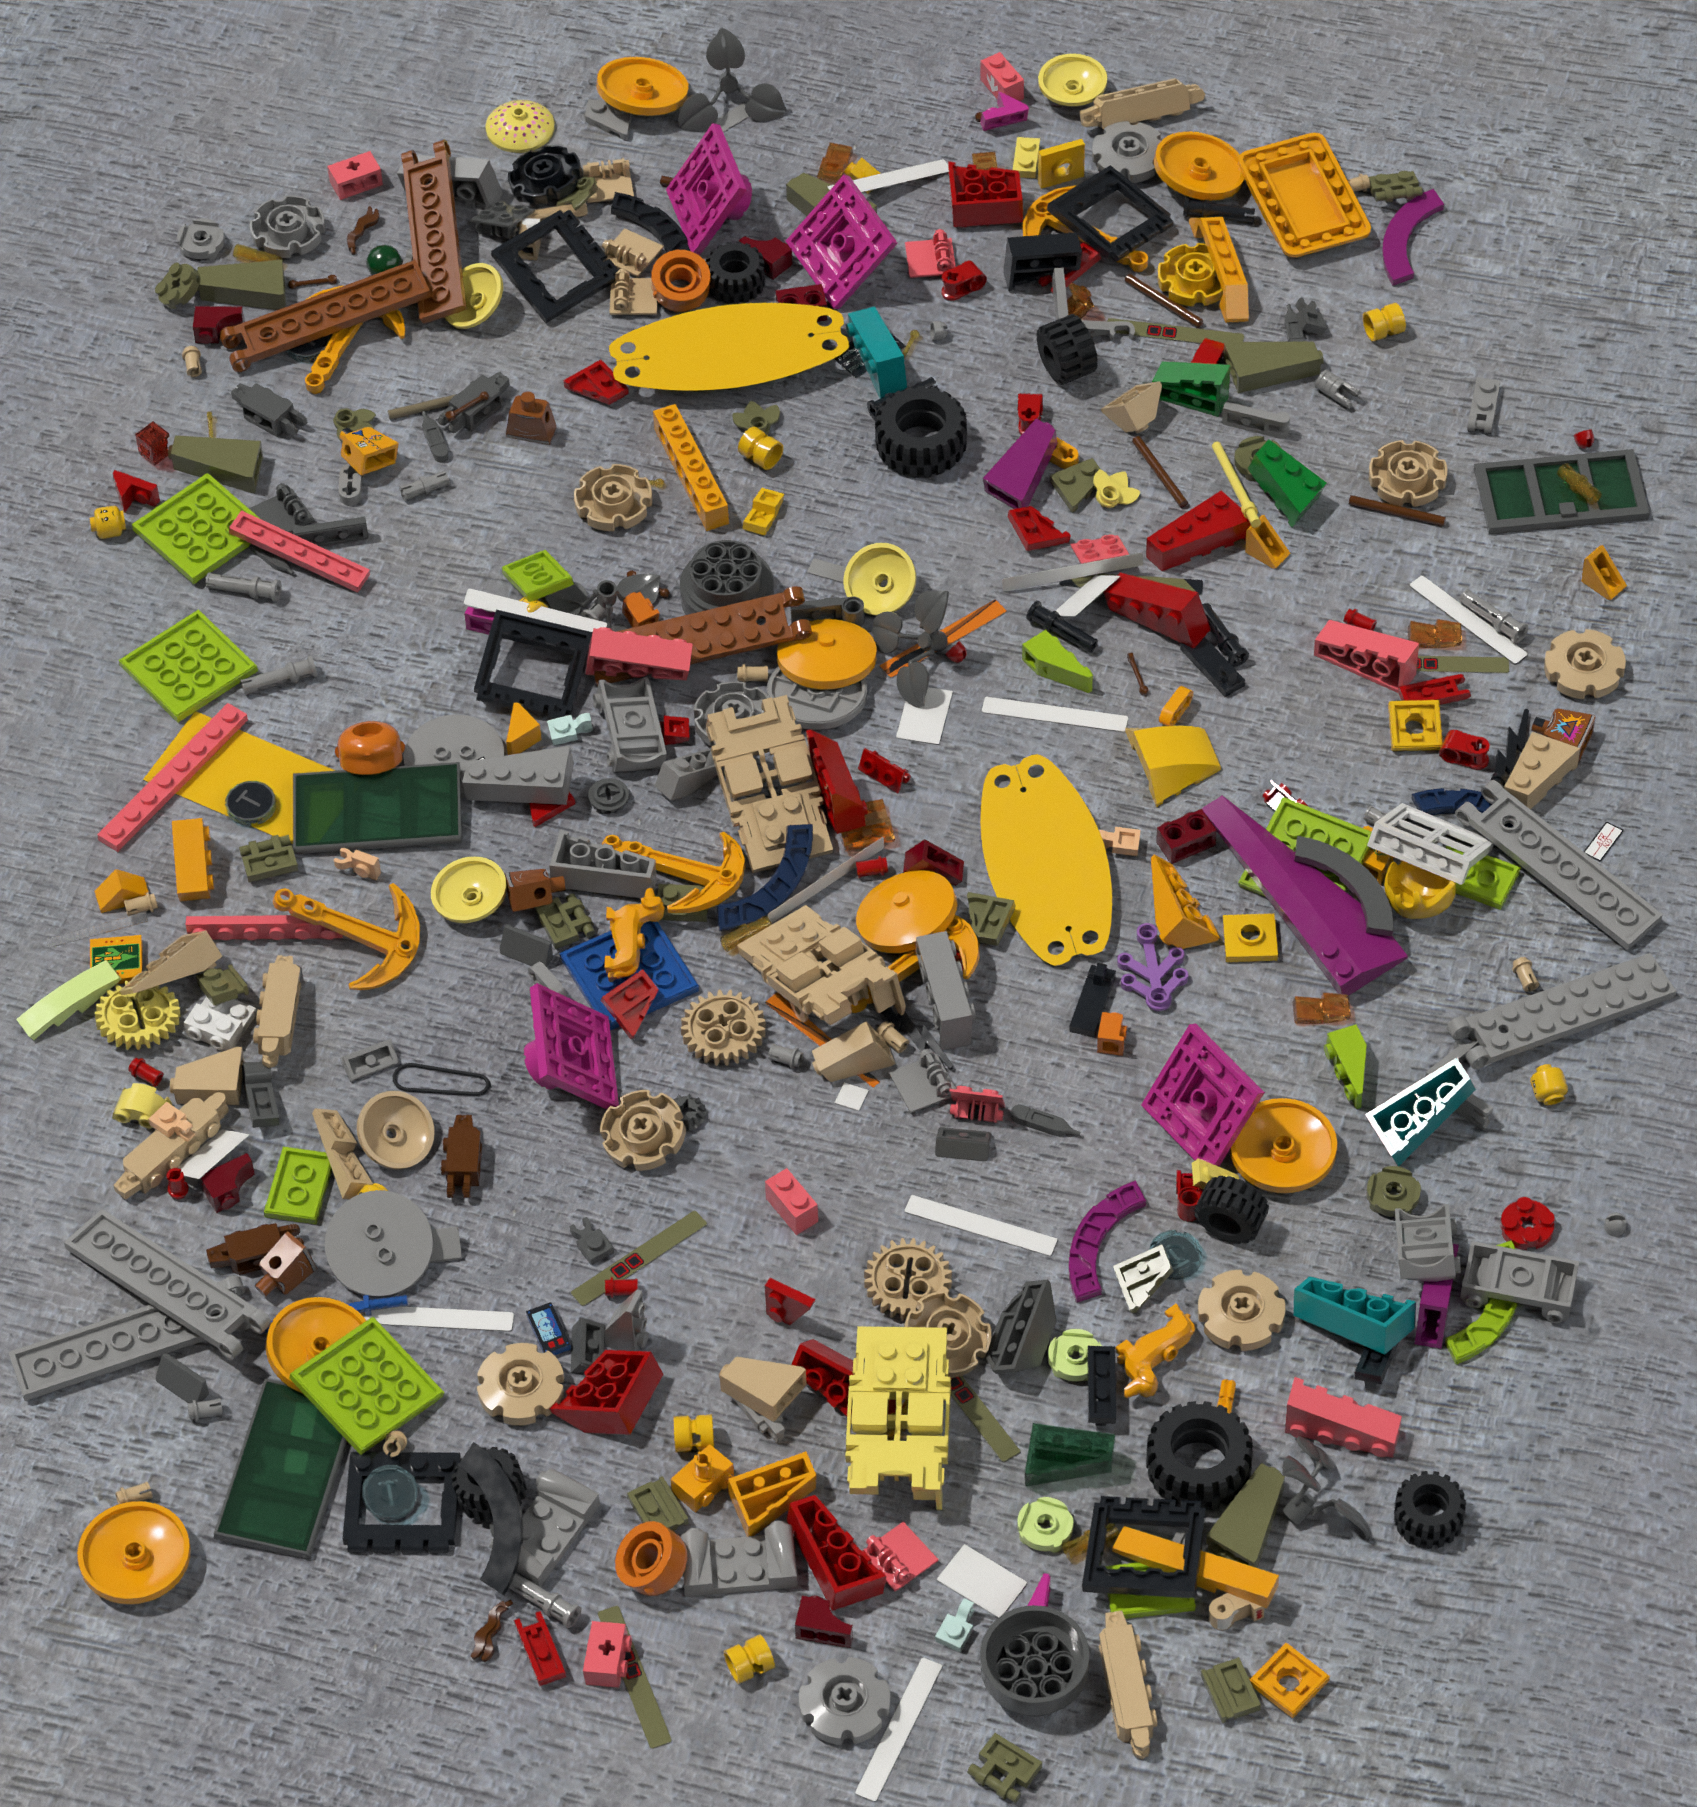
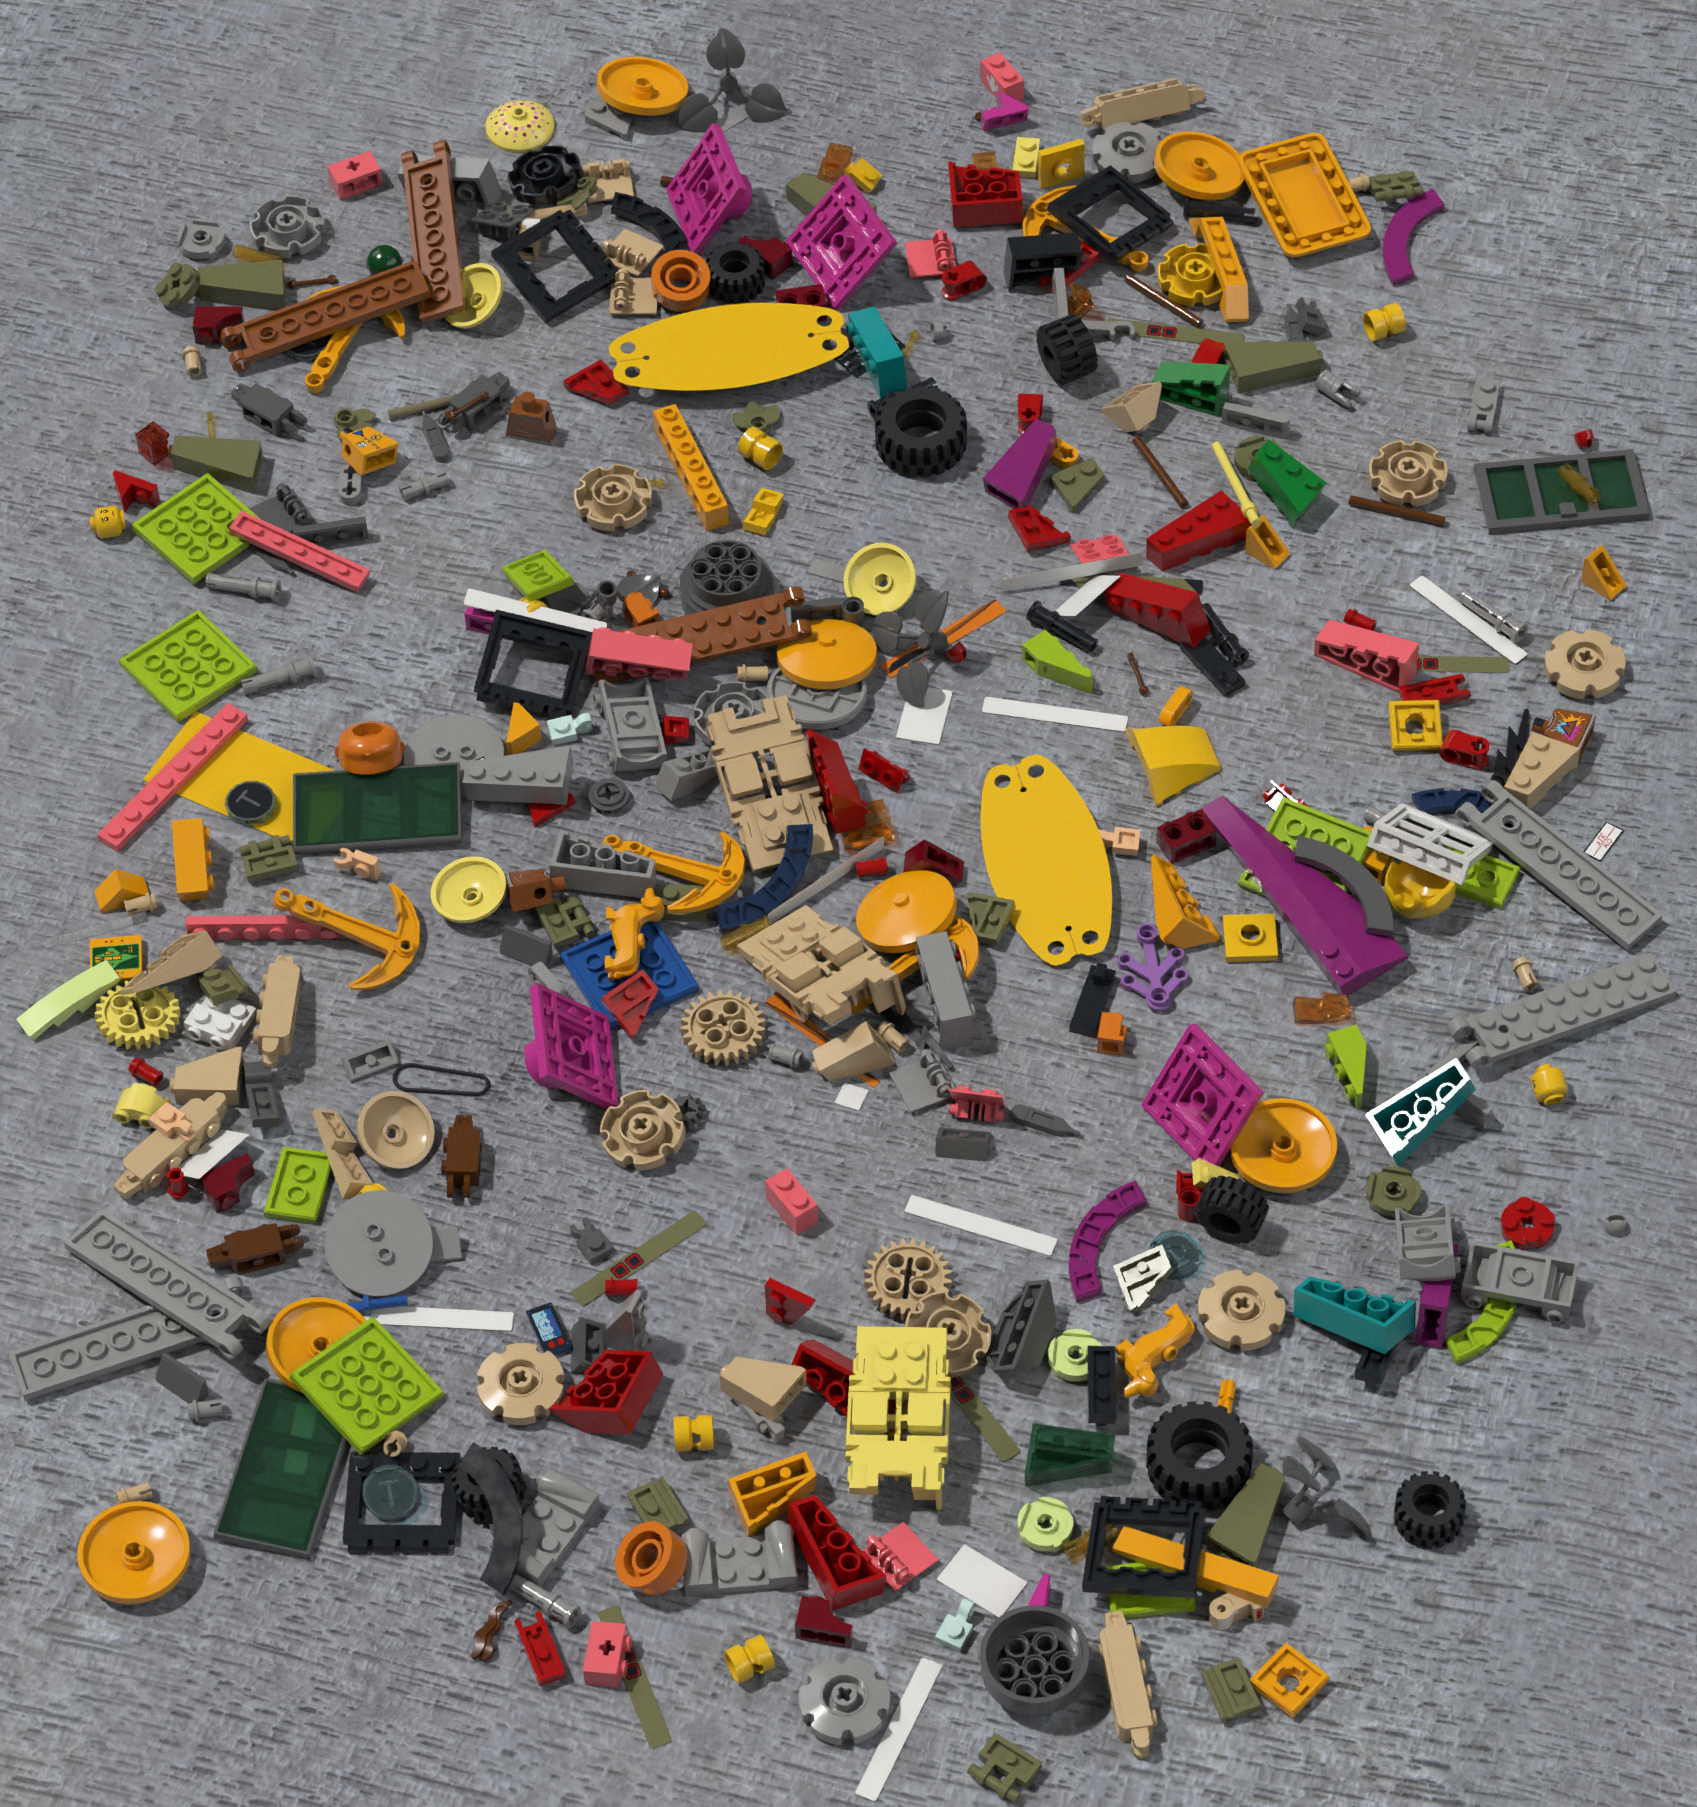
(285, 1266): dark orange torso -> none
(368, 220): reddish brown hair -> none
(702, 1478): light orange brick -> none
(900, 175): white sticker -> none
(1072, 79): light yellow dish -> none
(1114, 487): light yellow plate -> none
(1340, 1421): coral wedge -> none
(1441, 635): clear orange slope -> none

